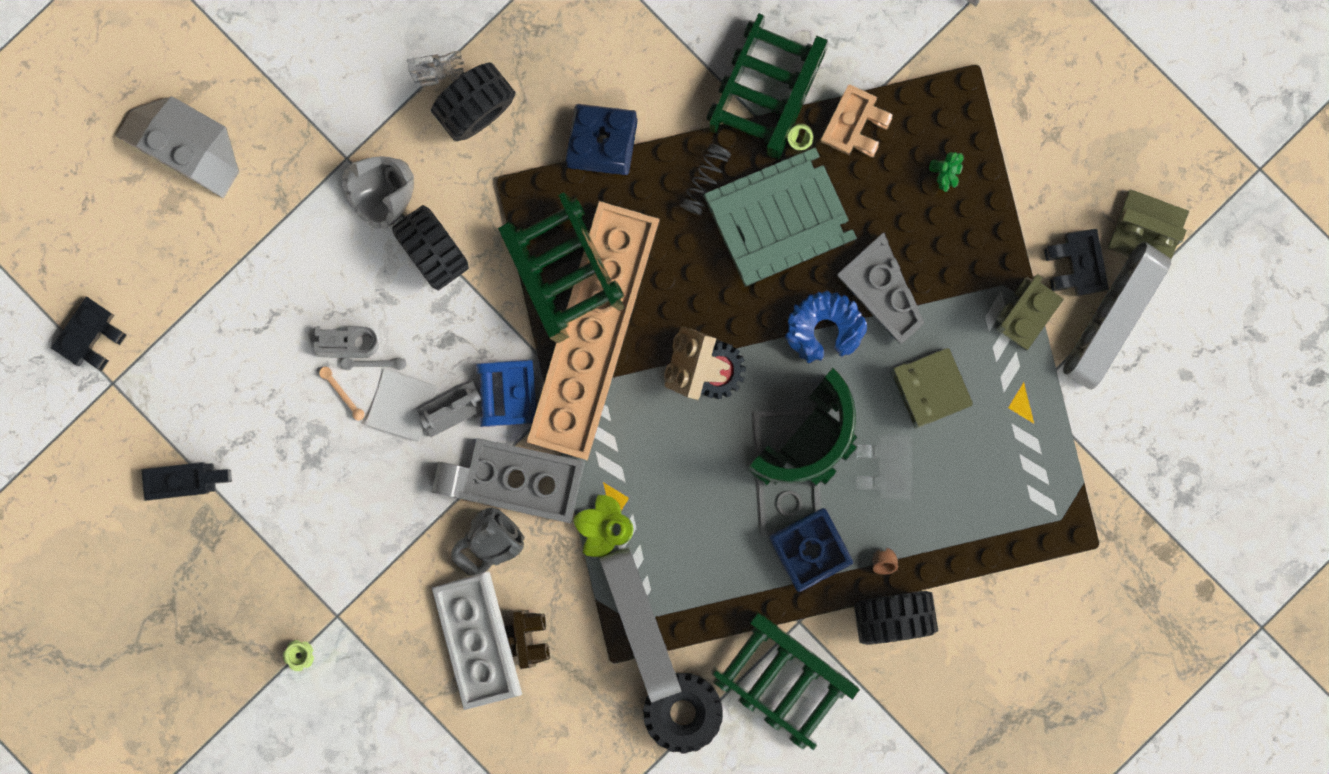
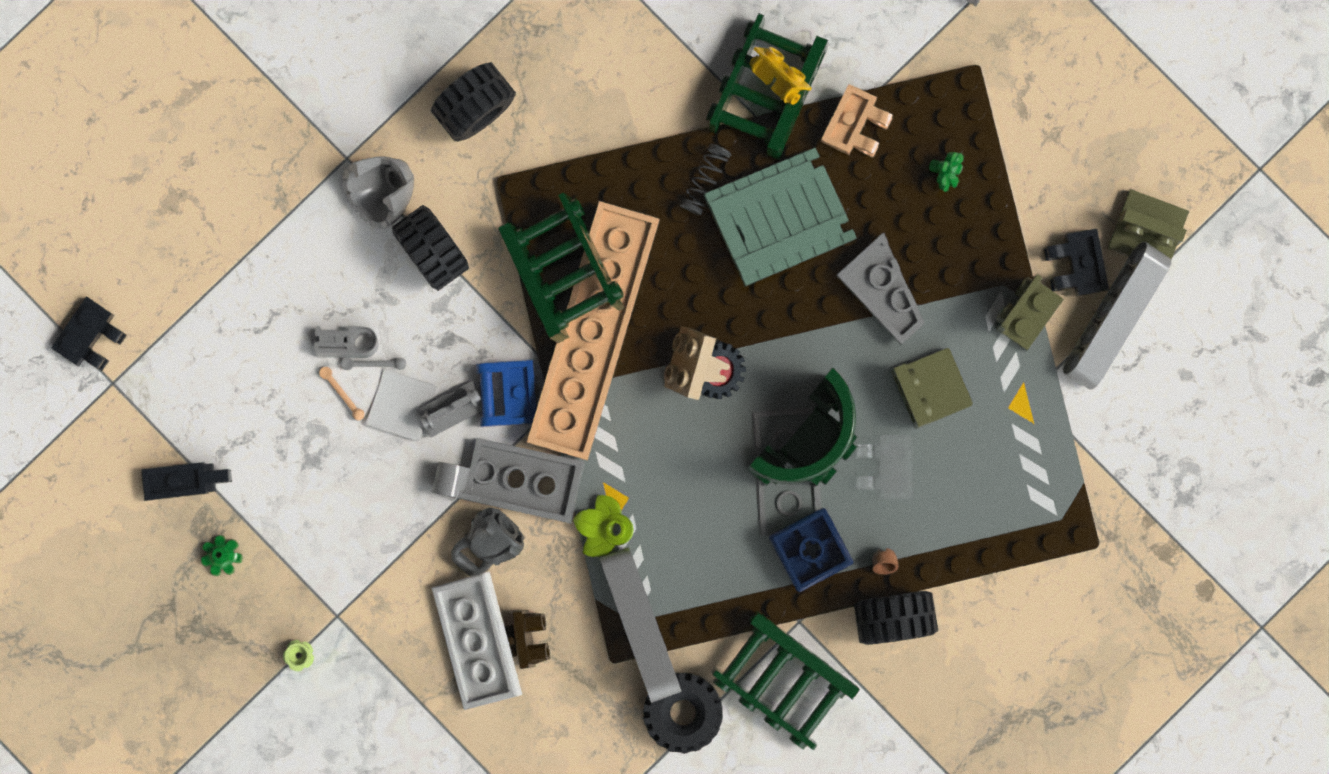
(183, 142): light grey wedge -> none
(227, 558): none -> green plant
(431, 68): clear plate -> none
(616, 150): dark blue brick -> none
(770, 66): none -> yellow hinge
(807, 139): yellowish green hinge -> none
(820, 307): blue piece -> none

